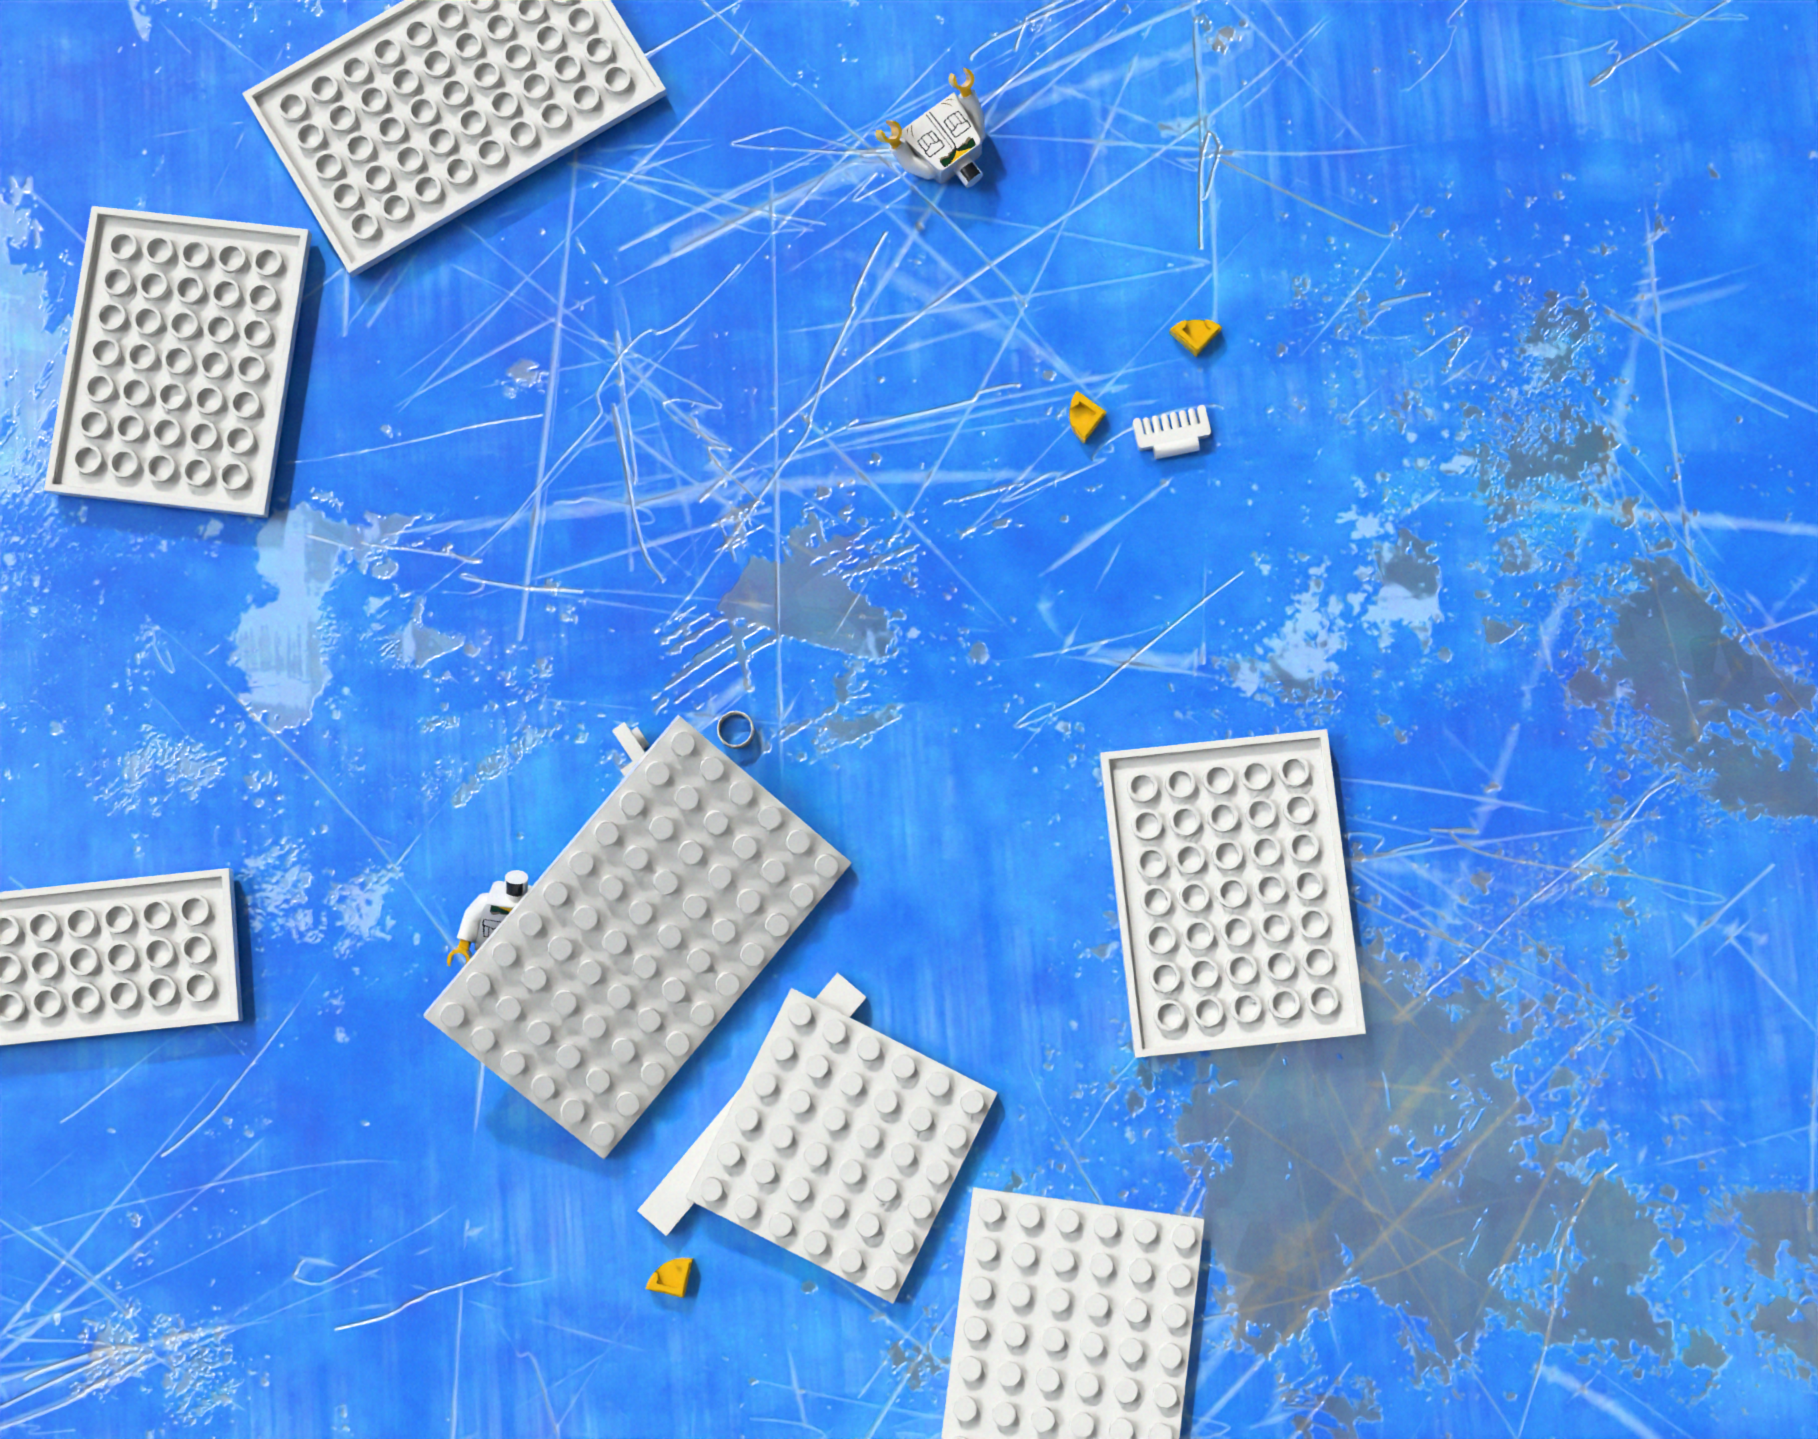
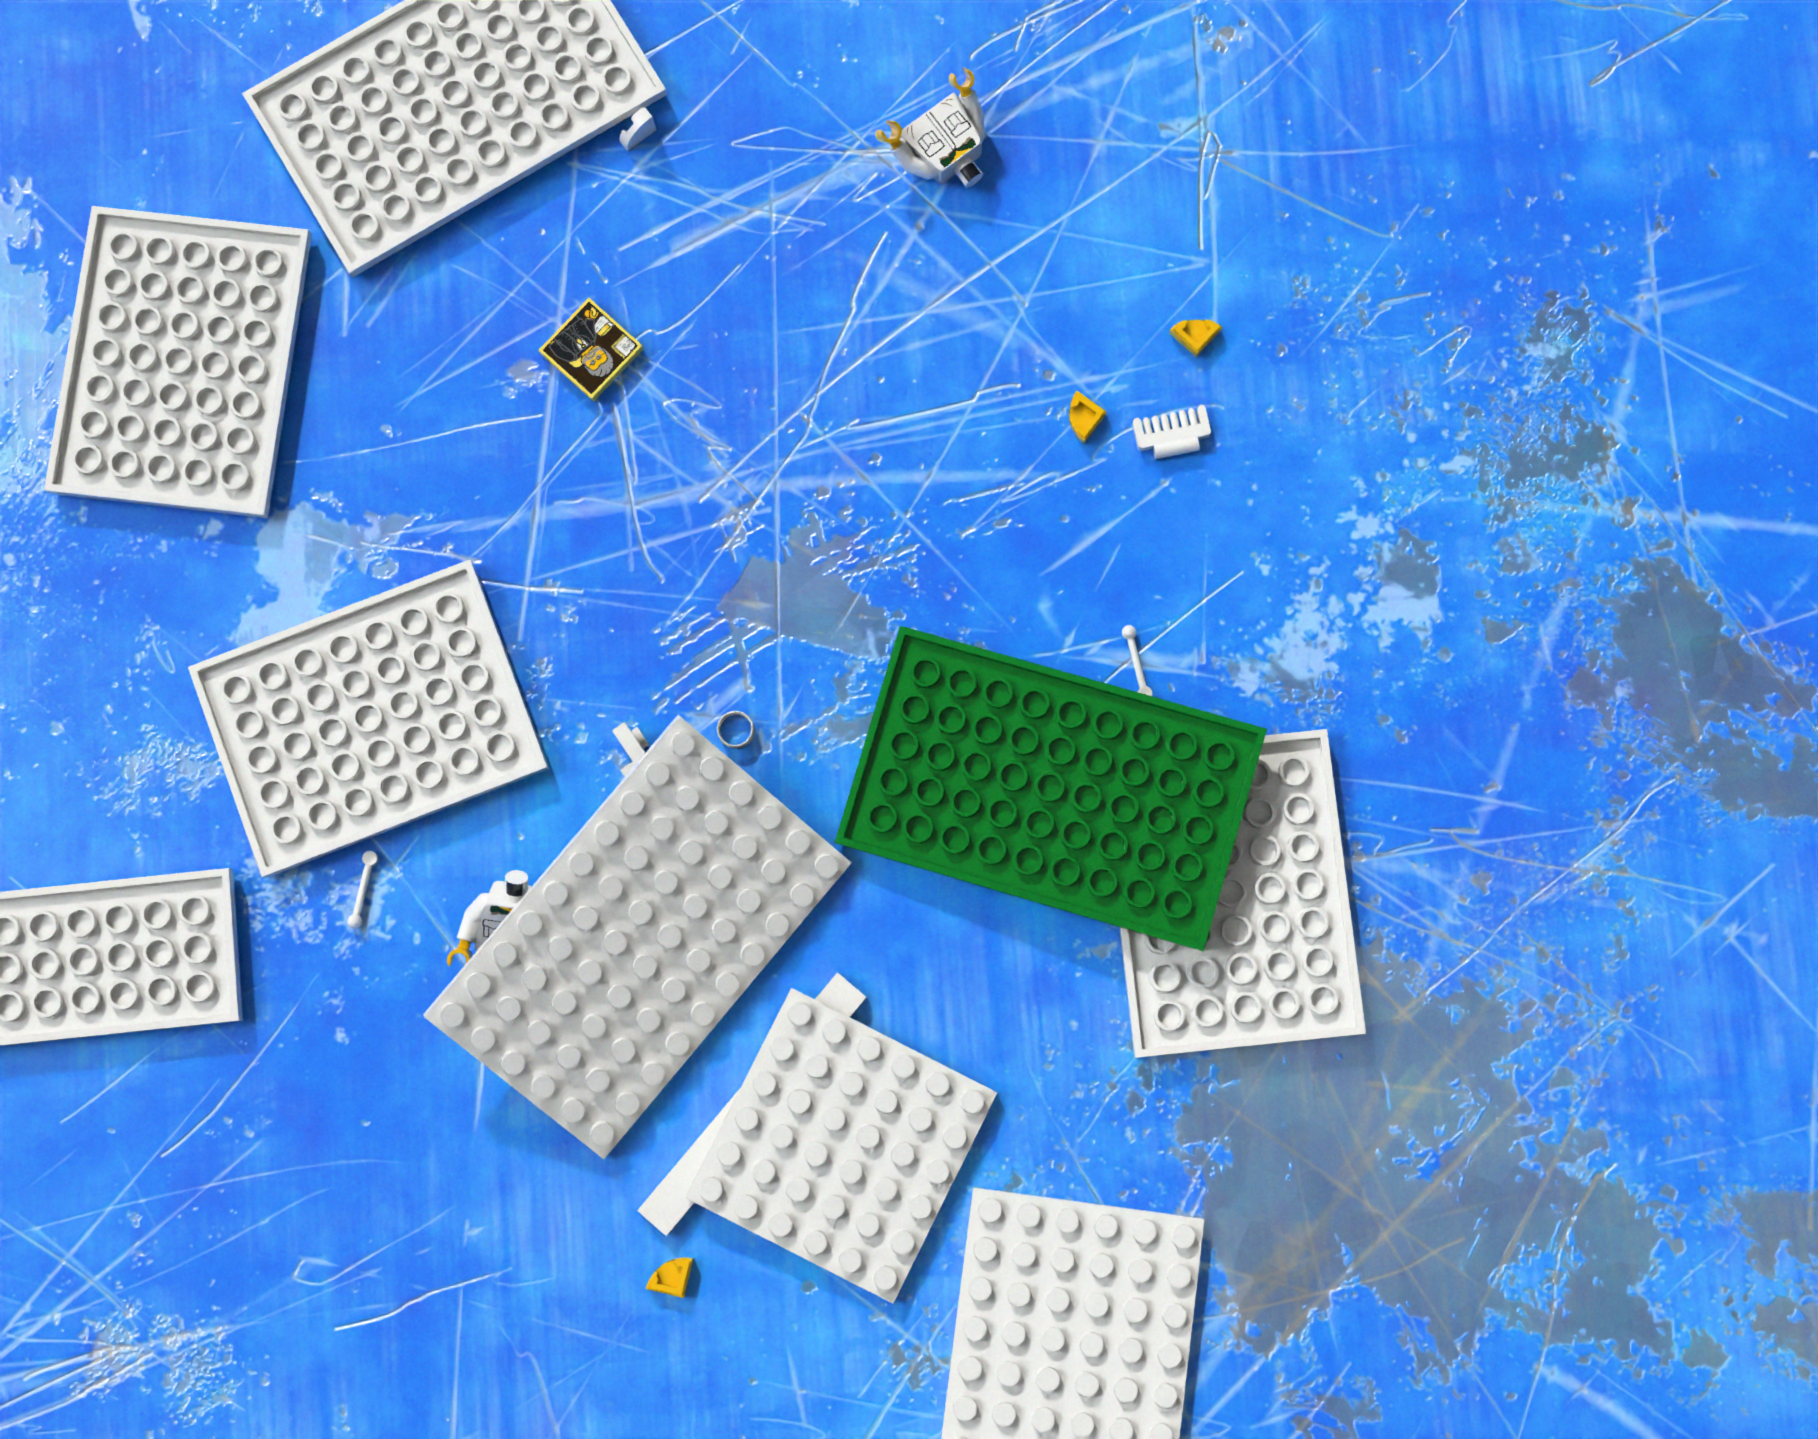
(367, 718): none -> white plate
(369, 859): none -> white hinge
(591, 349): none -> tile
(642, 128): none -> white tile
(1051, 787): none -> green plate
(1129, 633): none -> white hinge

